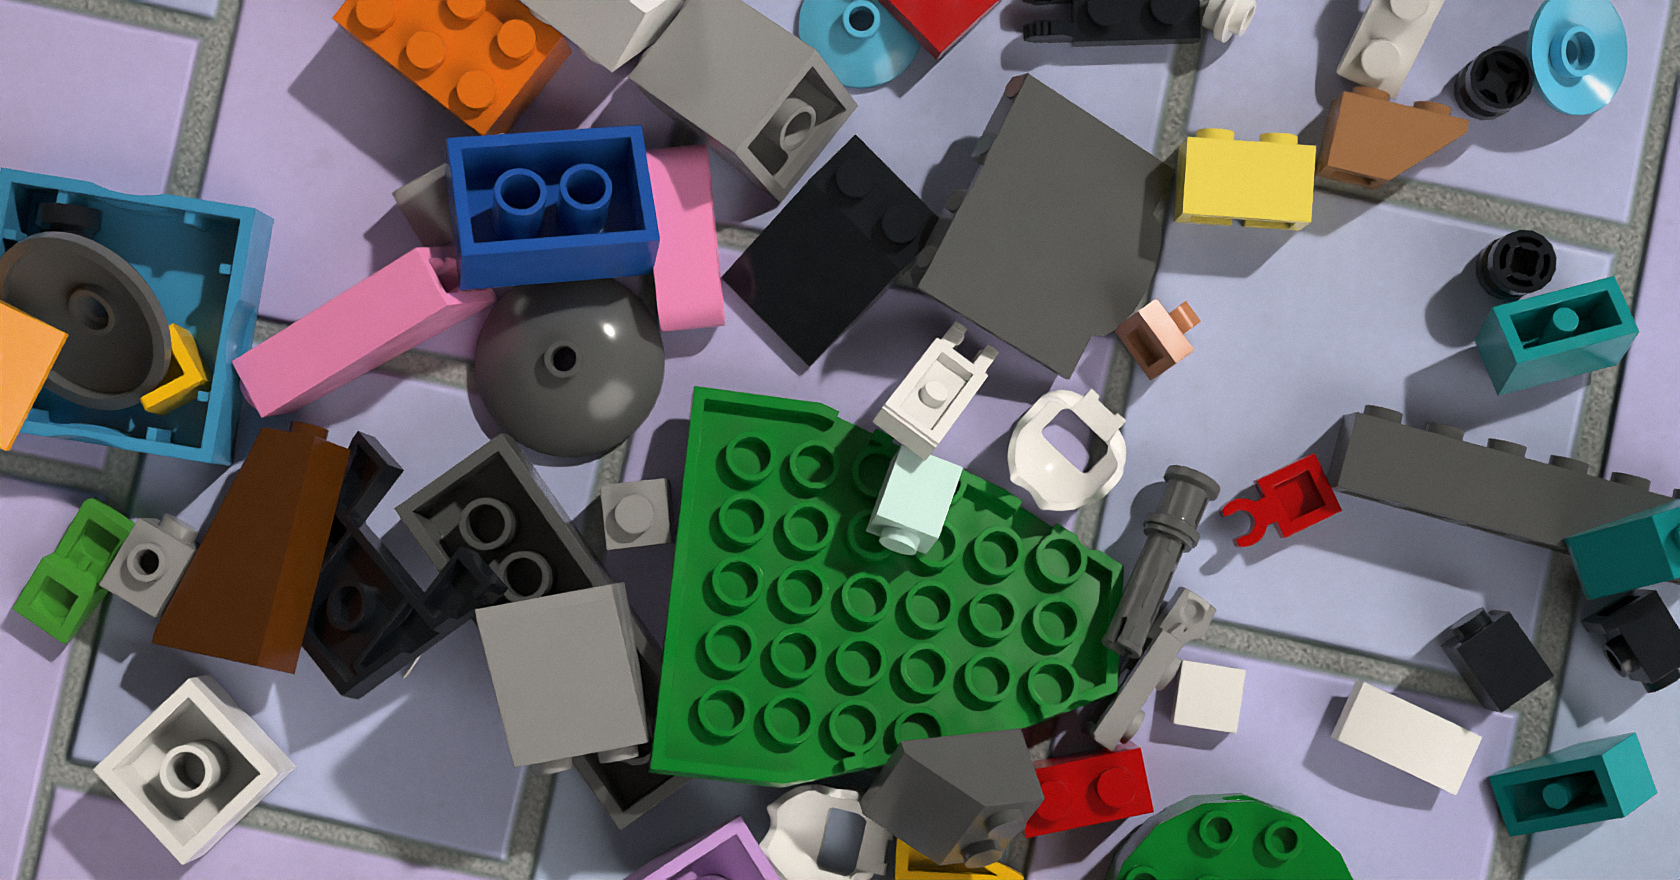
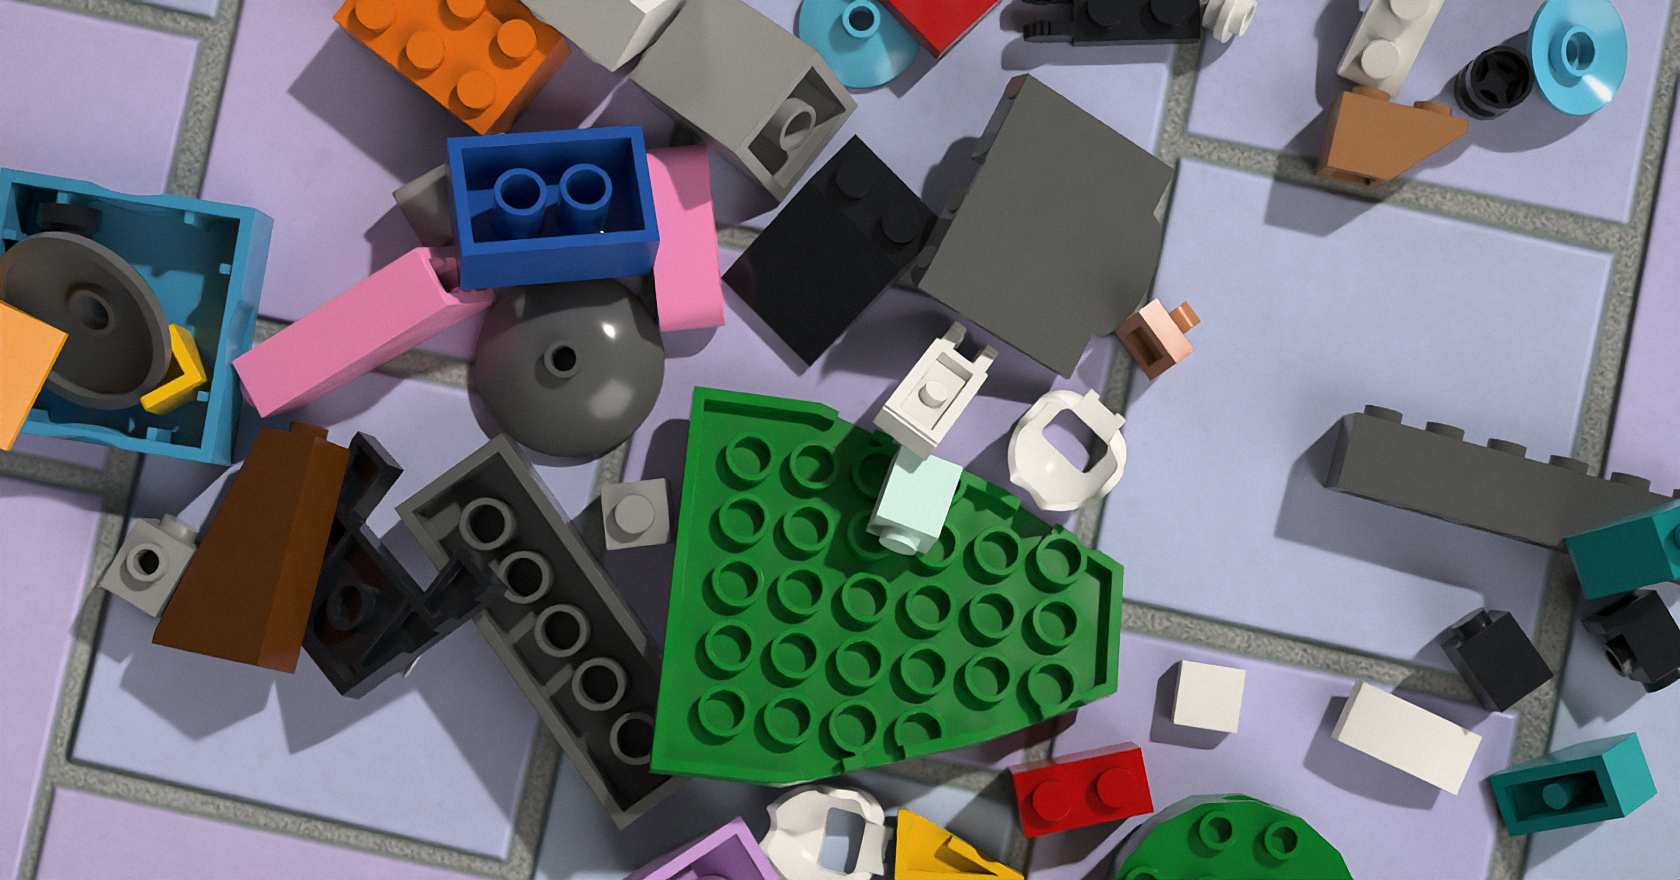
(67, 582): bright green slope -> none
(194, 768): white brick -> none
(566, 677): light grey slope -> none
(957, 795): dark grey slope -> none
(1121, 715): light grey hinge -> none
(1169, 535): dark grey pin -> none
(1246, 180): light yellow piece -> none
(1290, 499): red plate -> none
(1502, 271): black wheel -> none
(1556, 335): teal brick -> none

